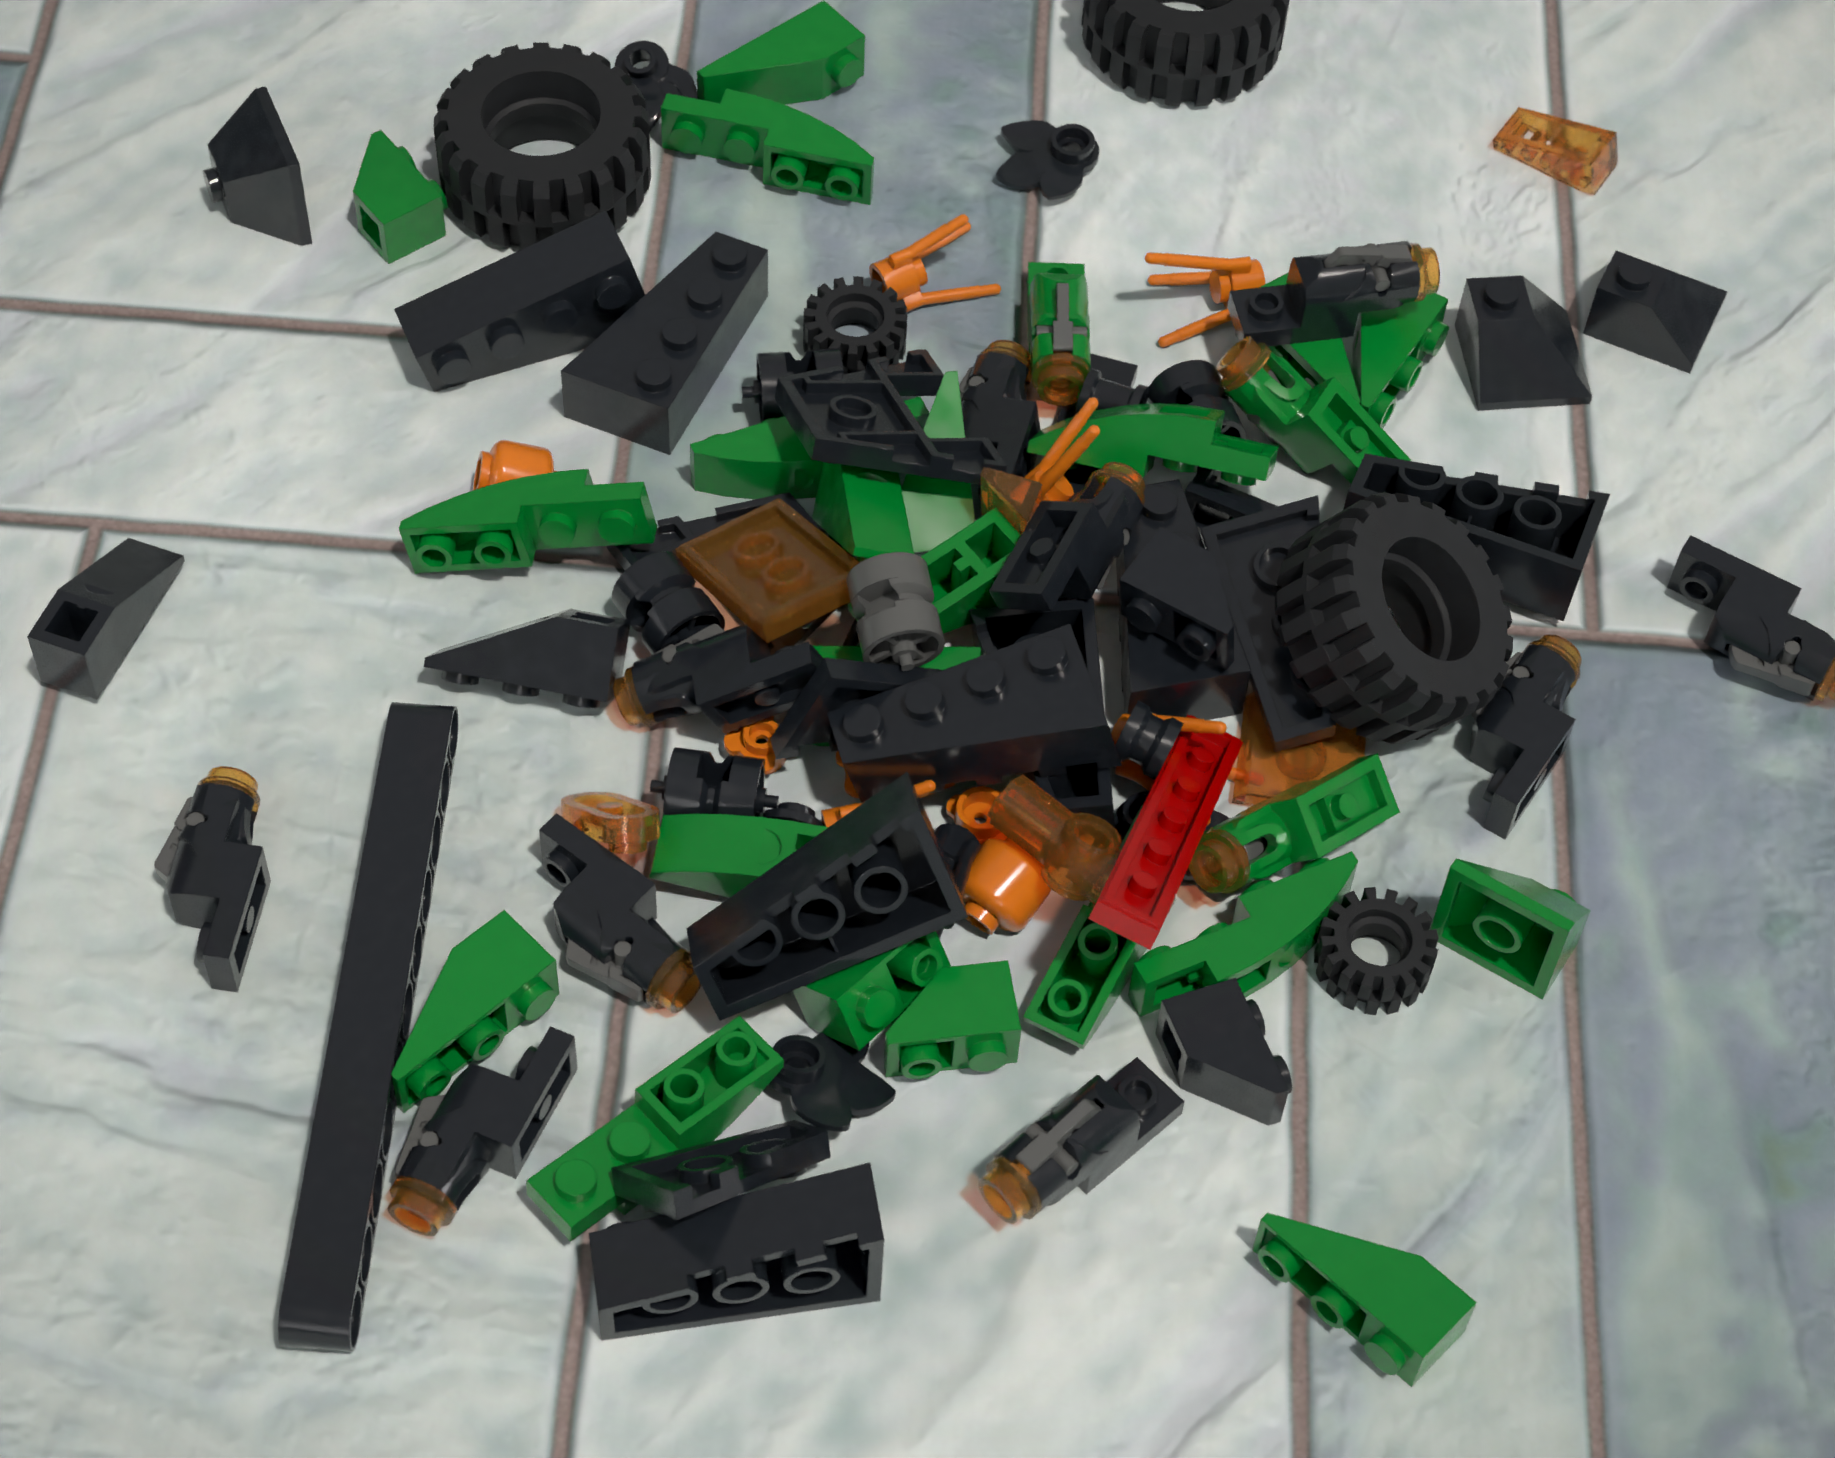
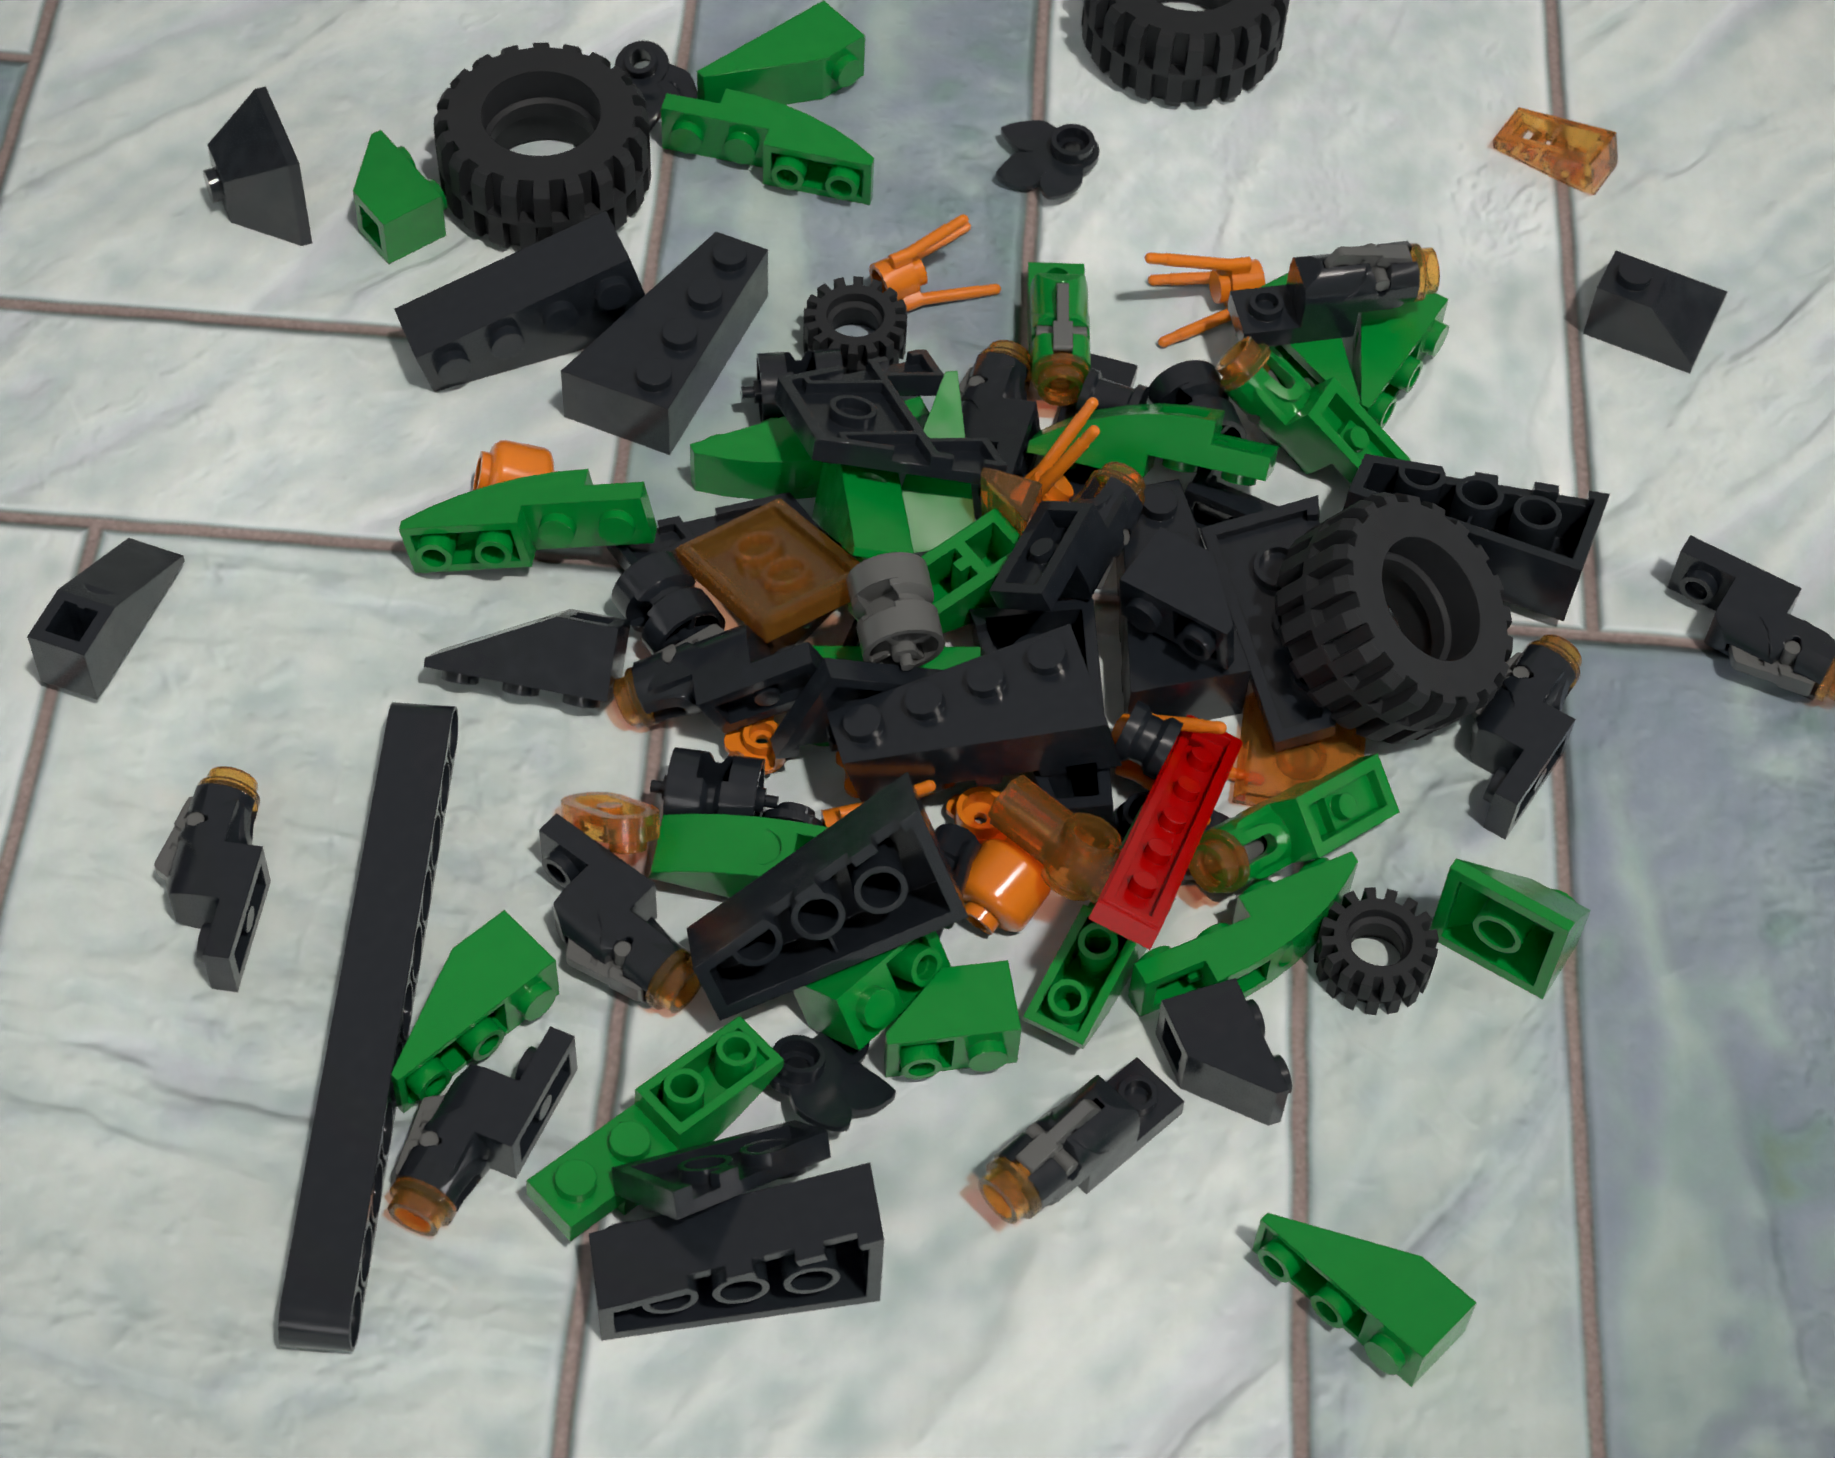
(1518, 346): black slope -> none

